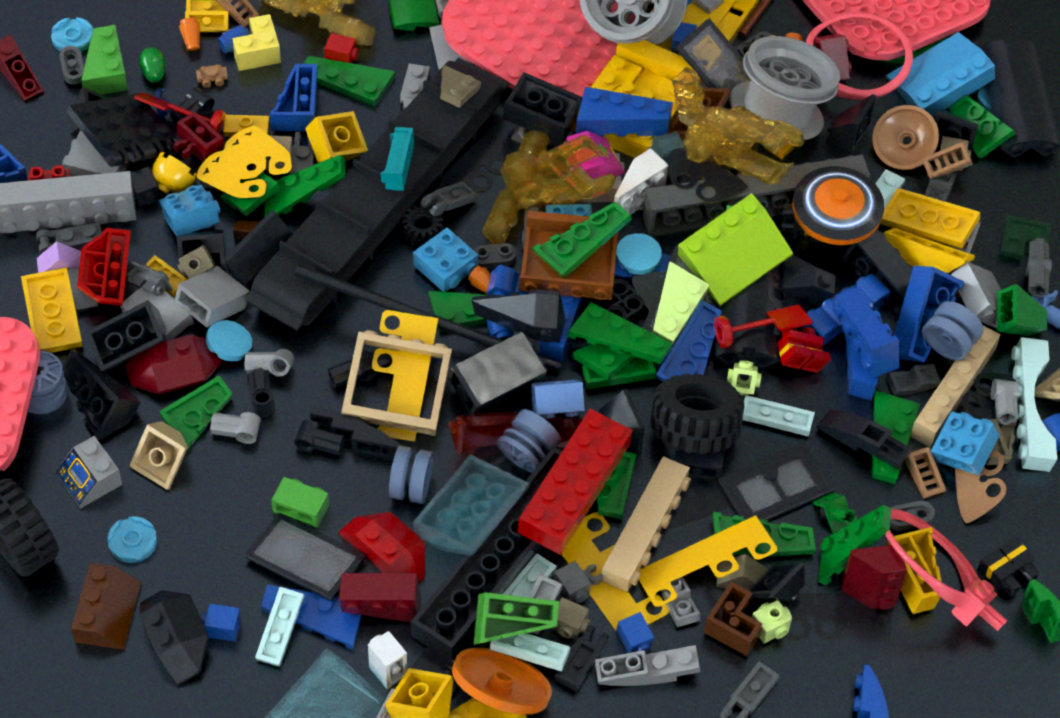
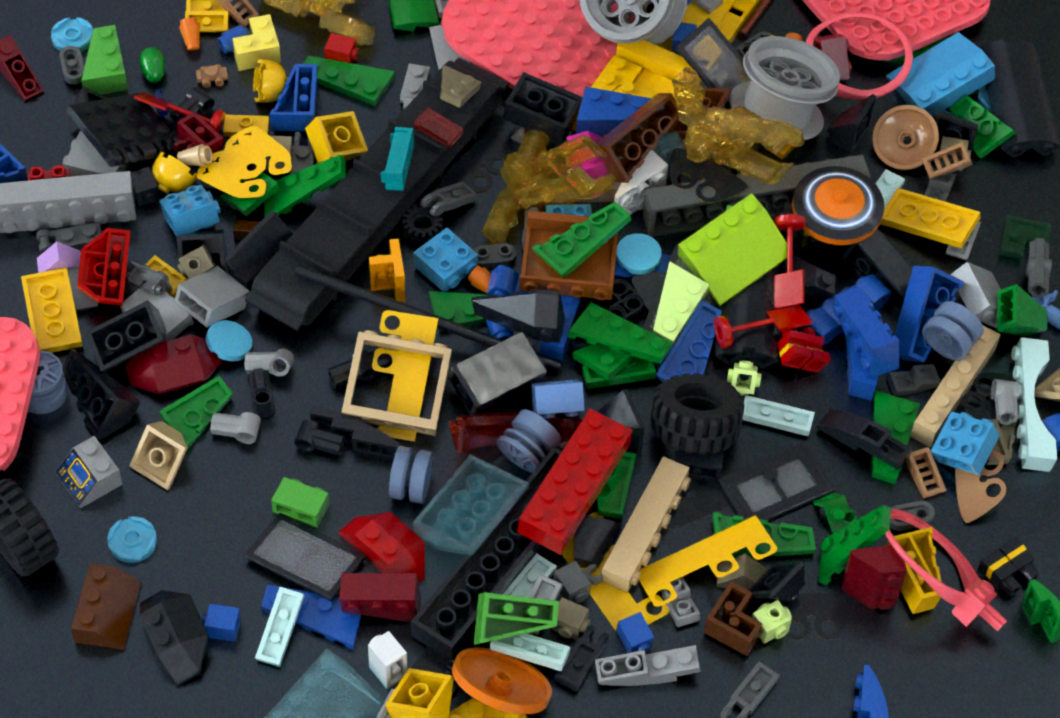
(196, 156): none -> tan cone
(269, 81): none -> yellow cylinder
(388, 271): none -> light orange bracket
(438, 127): none -> clear red tile
(593, 540): none -> black slope
(637, 136): none -> reddish brown wedge
(789, 285): none -> piece
(924, 252): yellow wedge -> none

